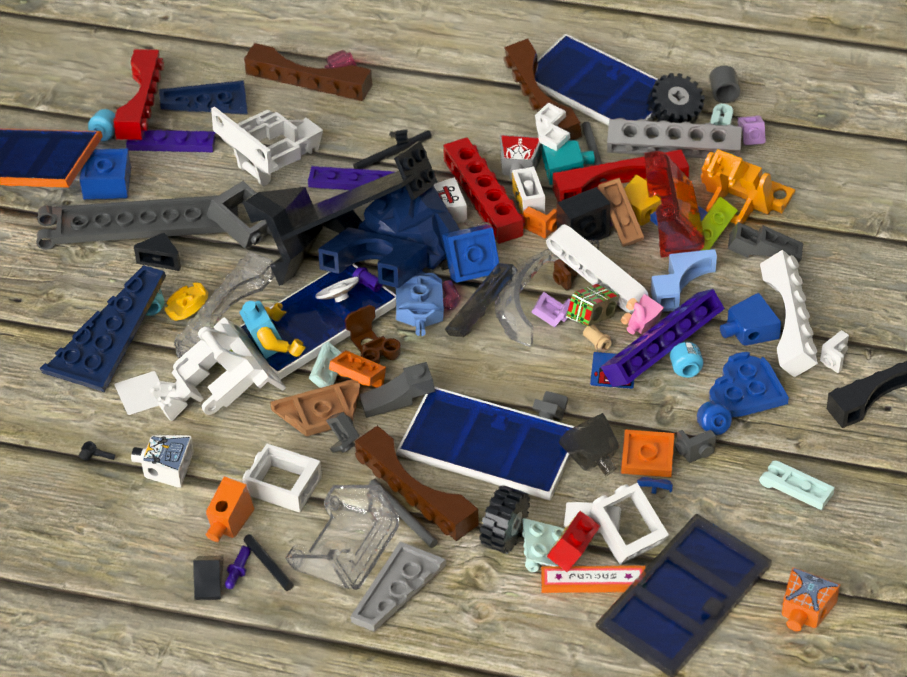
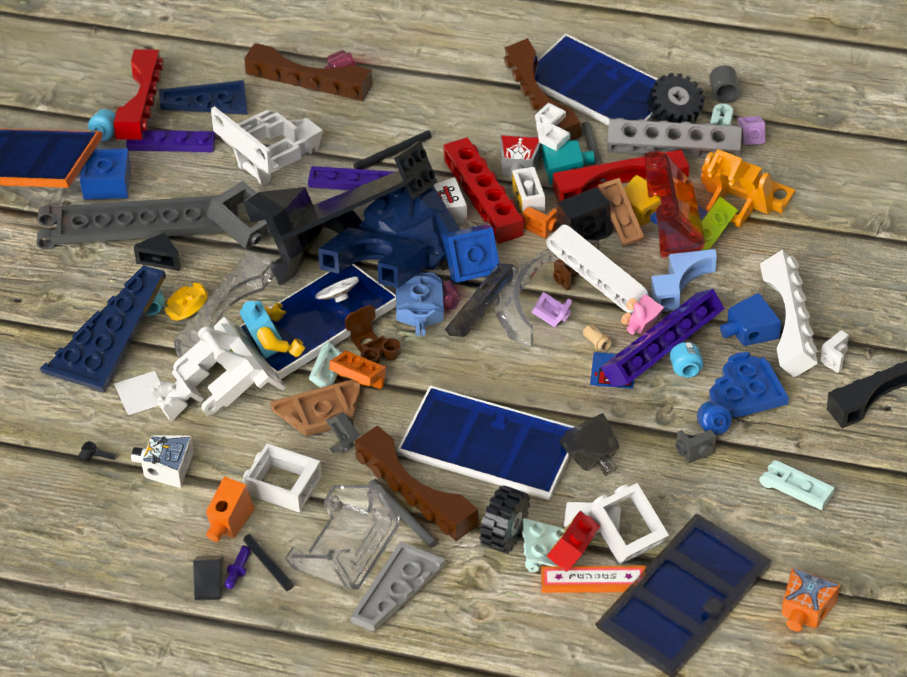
(367, 279): dark purple pin -> none
(398, 392): dark grey slope -> none
(400, 135): black hand -> none
(551, 406): dark grey bracket -> none
(592, 305): piece -> none
(647, 453): orange plate -> none
(661, 483): blue piece -> none
(764, 242): dark grey slope -> none

